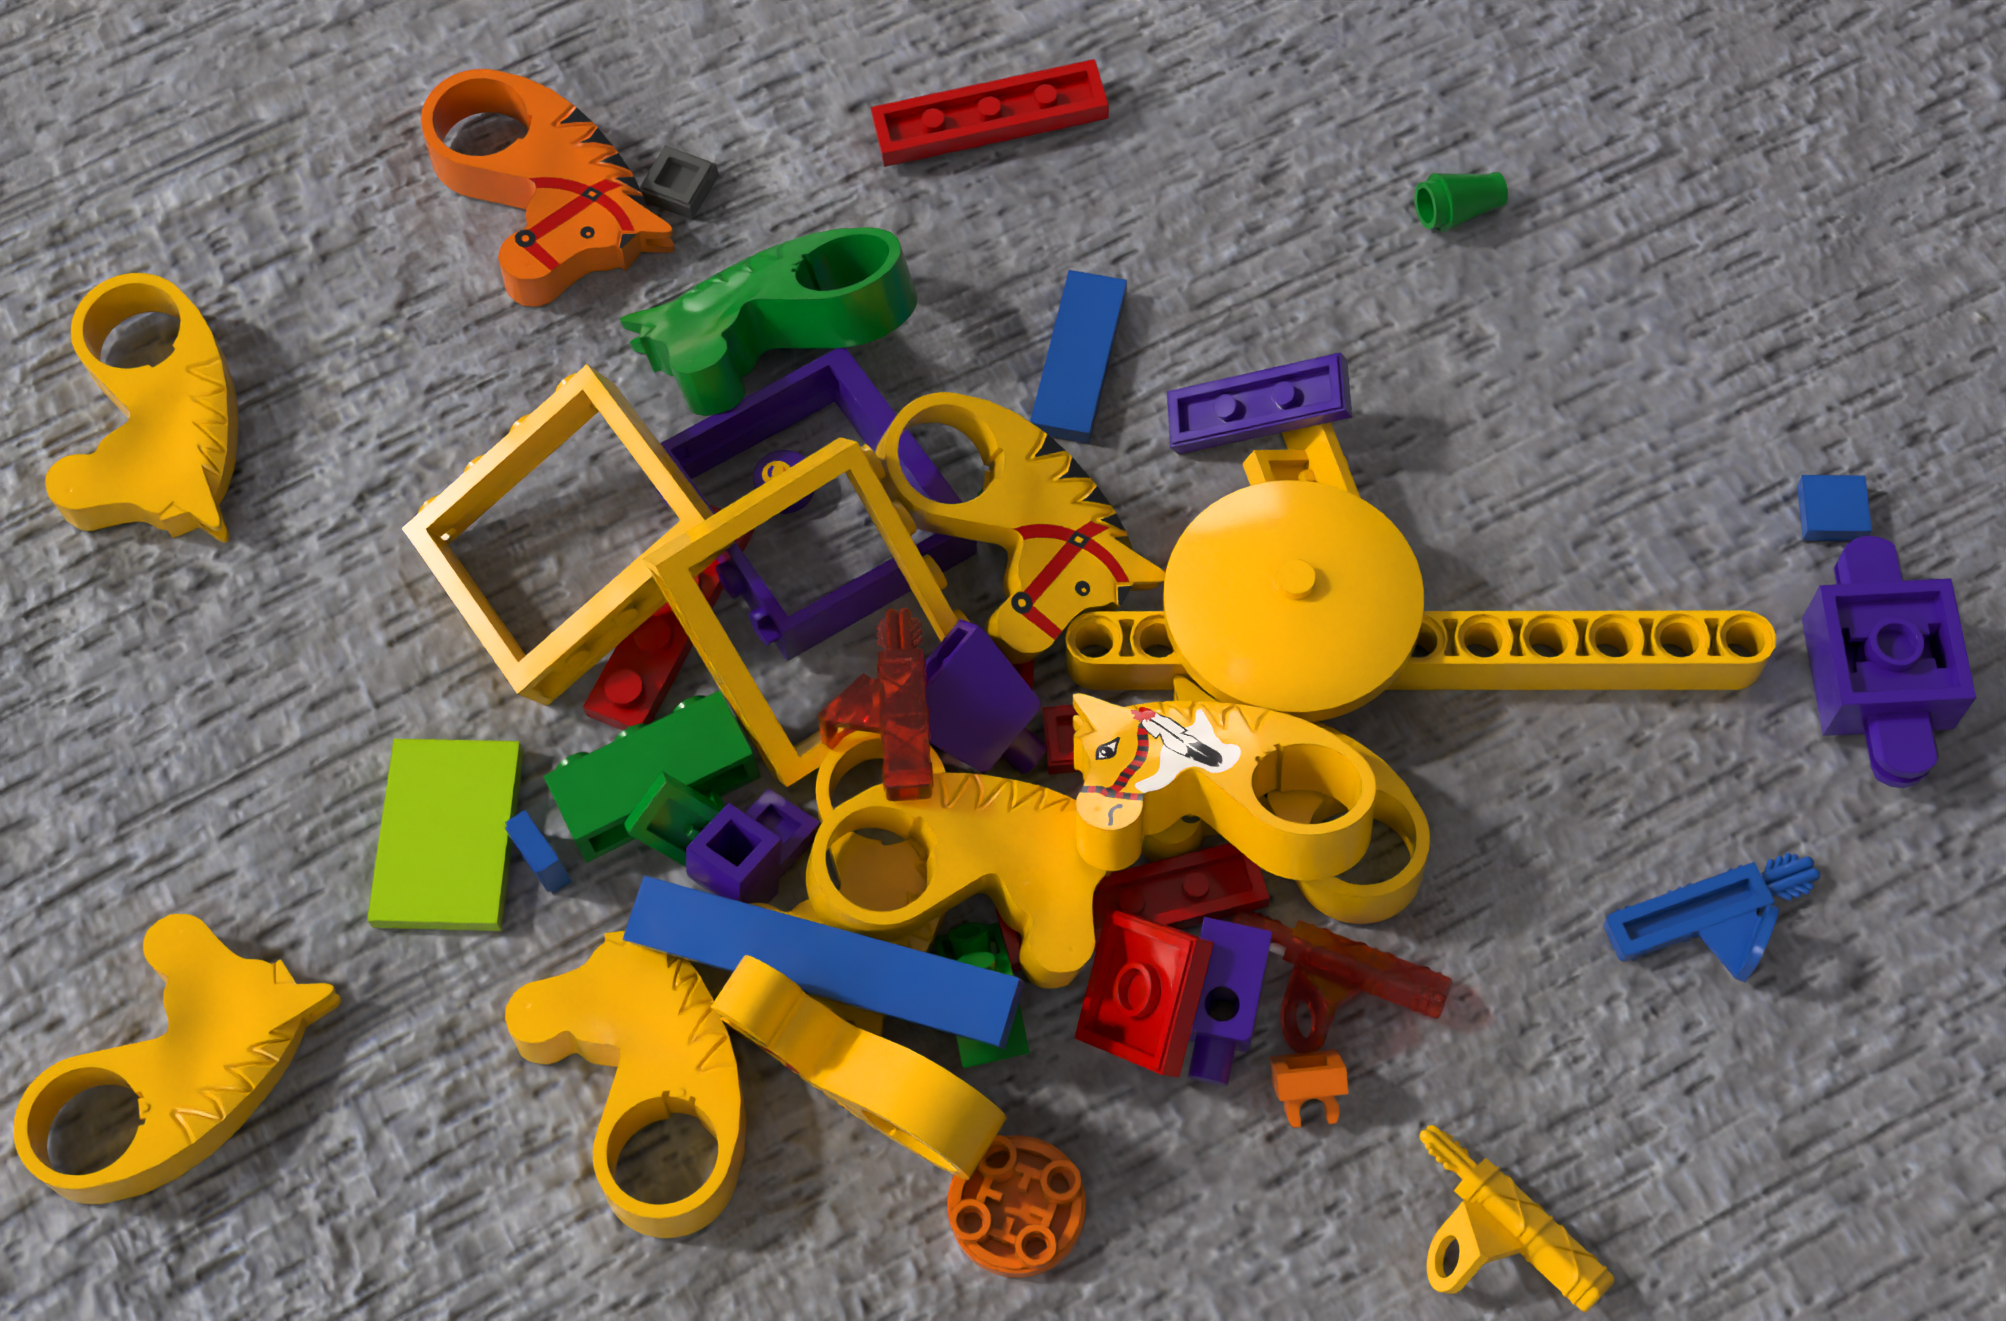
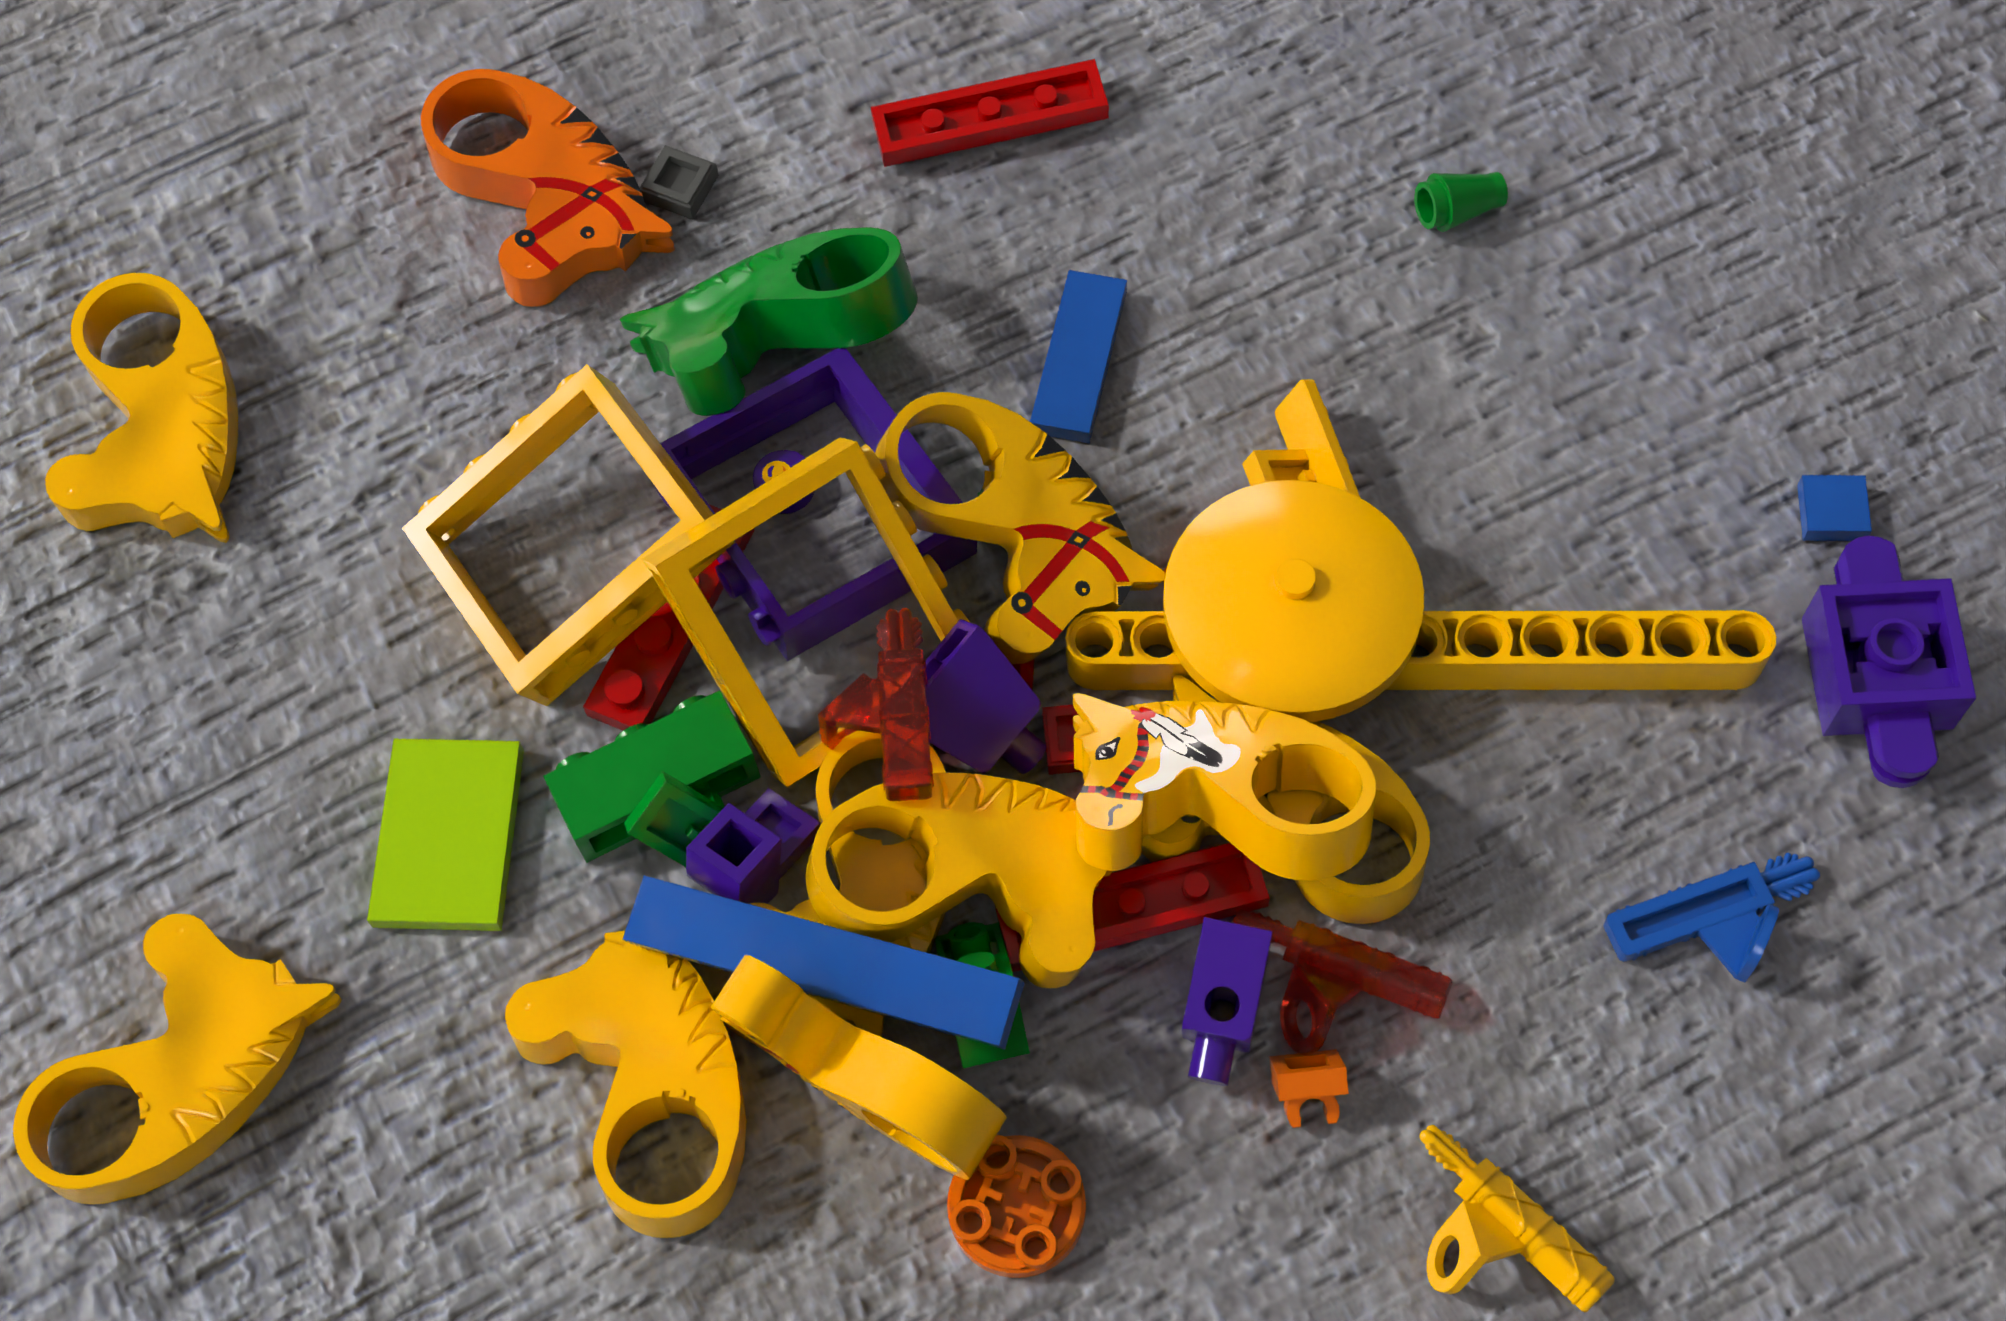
(537, 852): blue tile -> none
(1144, 991): red tile -> none
(1259, 403): dark purple tile -> none

